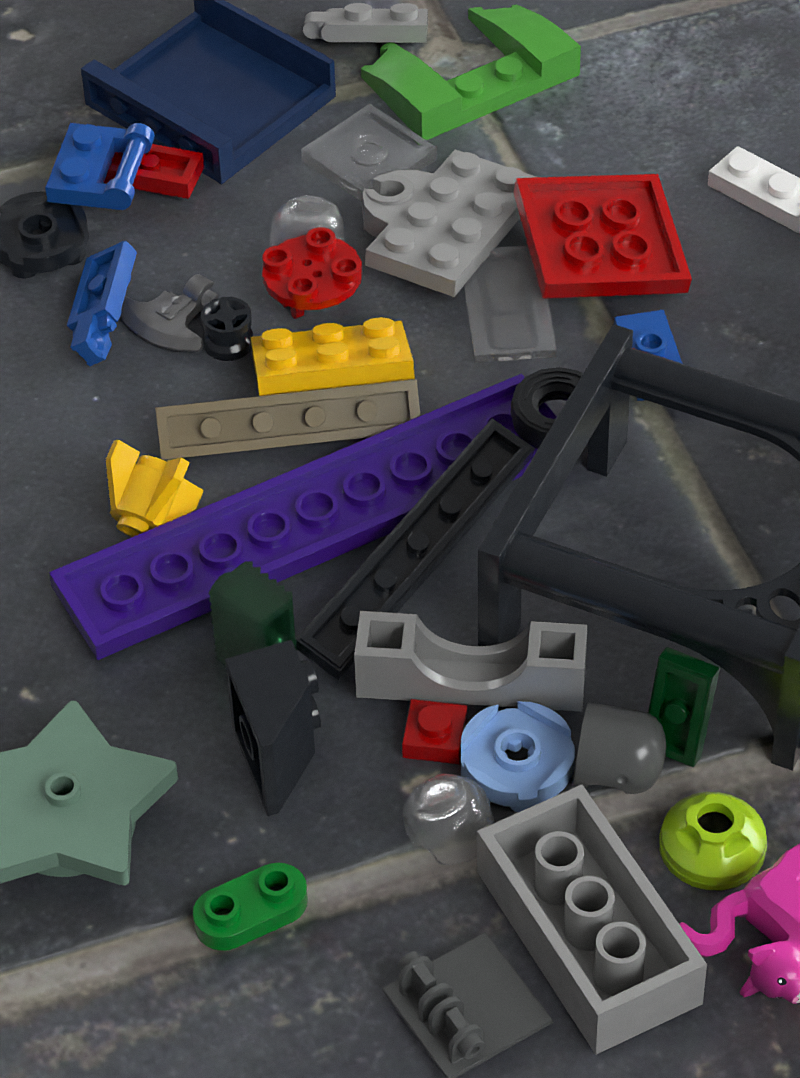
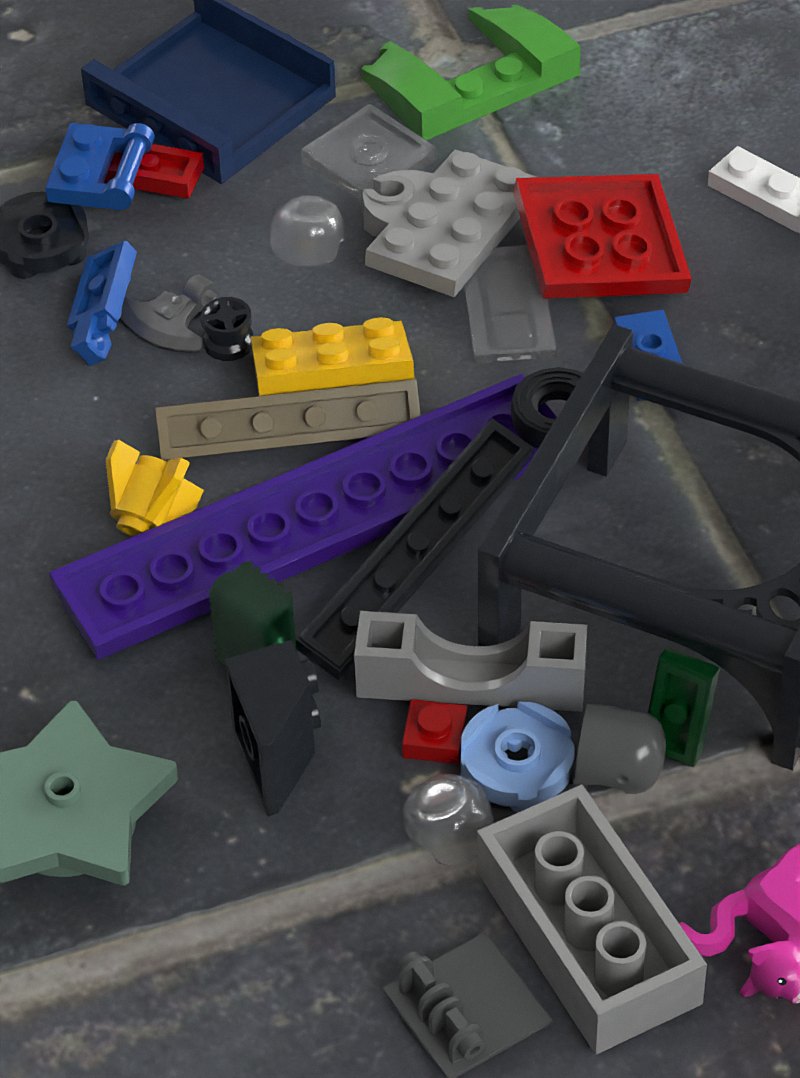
(253, 906): green plate -> none
(311, 271): red plate -> none
(365, 24): light grey hinge -> none
(710, 858): lime piece -> none

